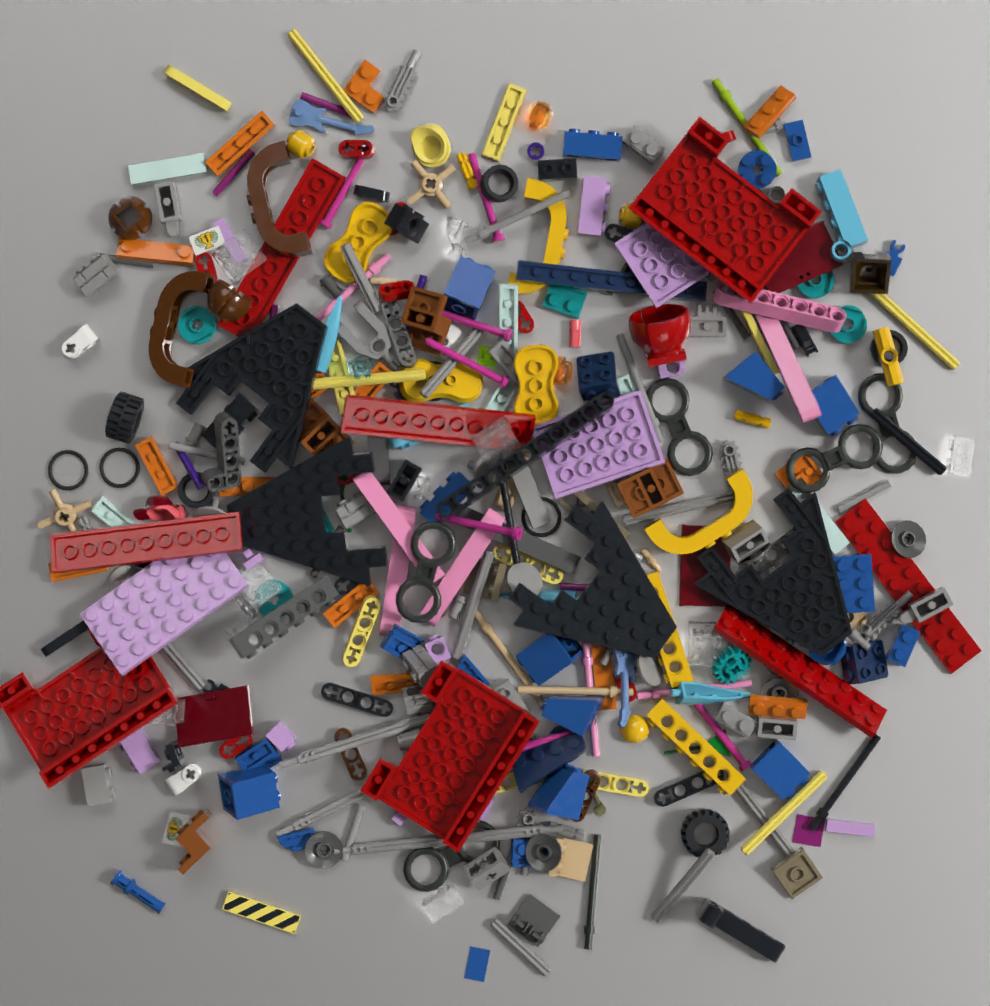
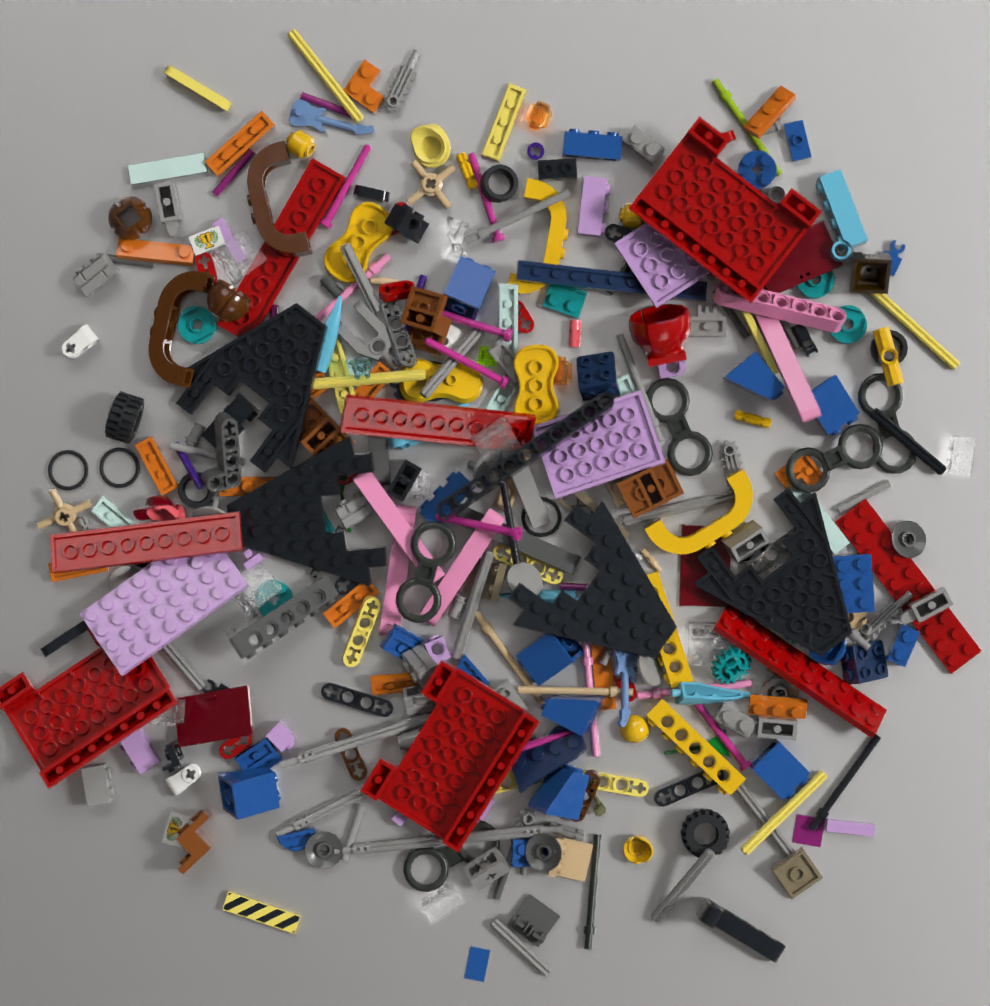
(130, 887): blue pin -> none
(356, 153): red beam -> none
(637, 849): none -> yellow hair

